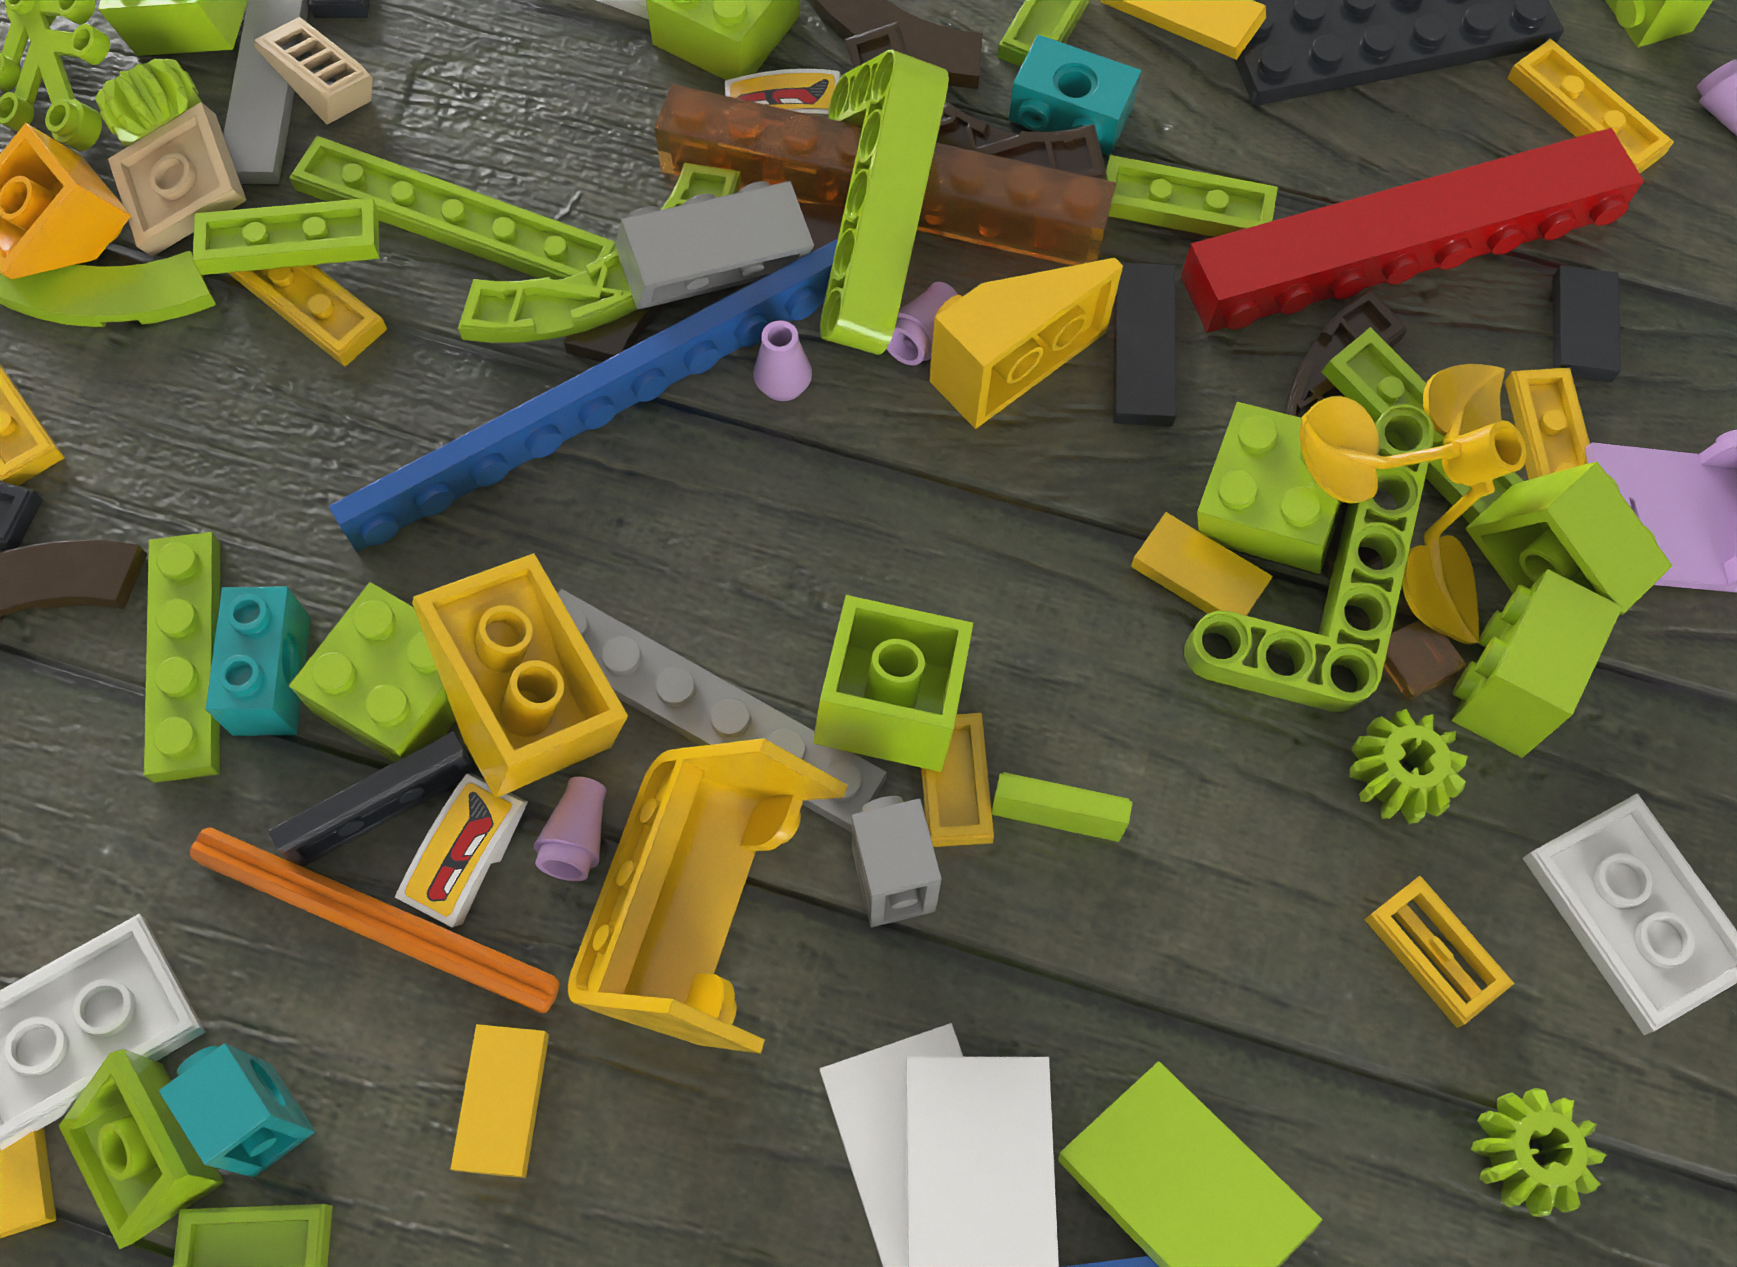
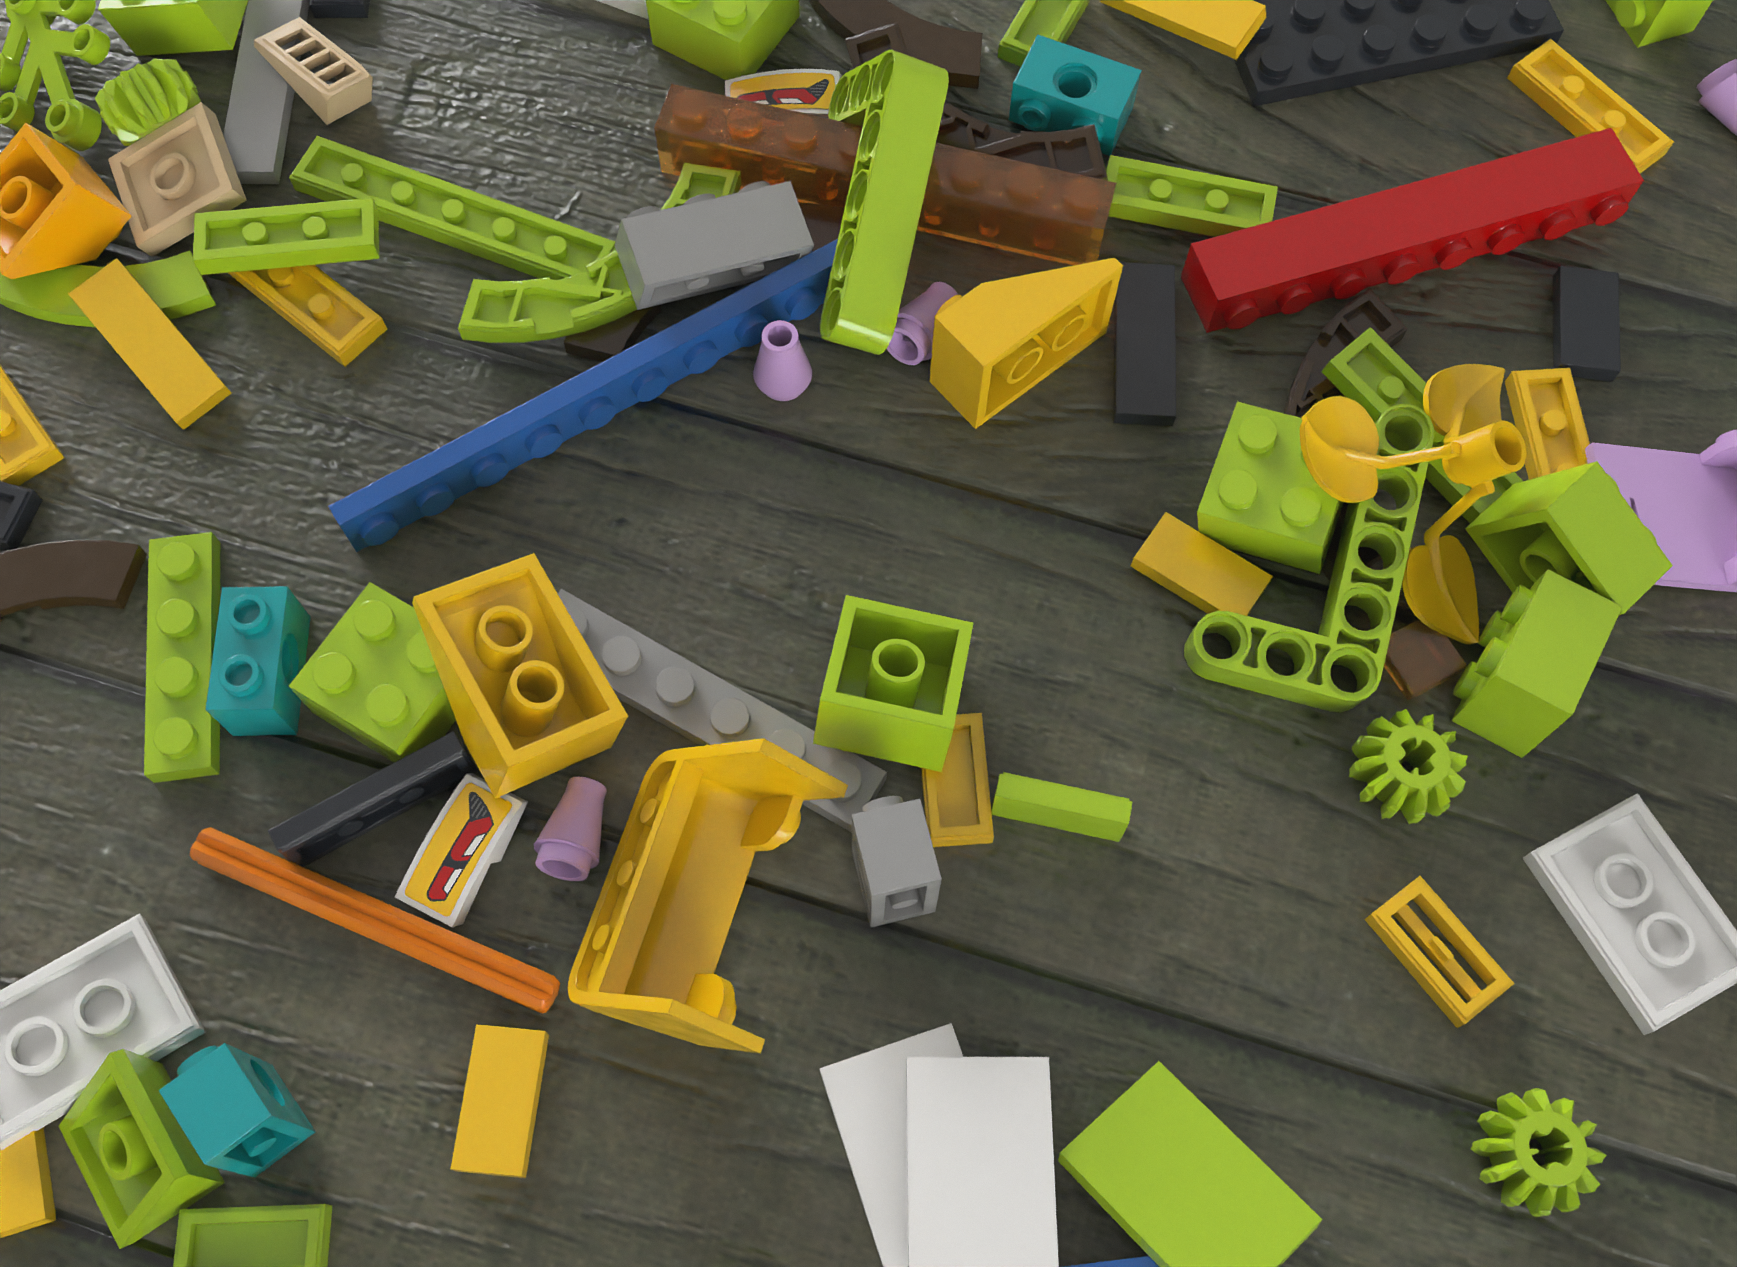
(150, 344): none -> yellow tile

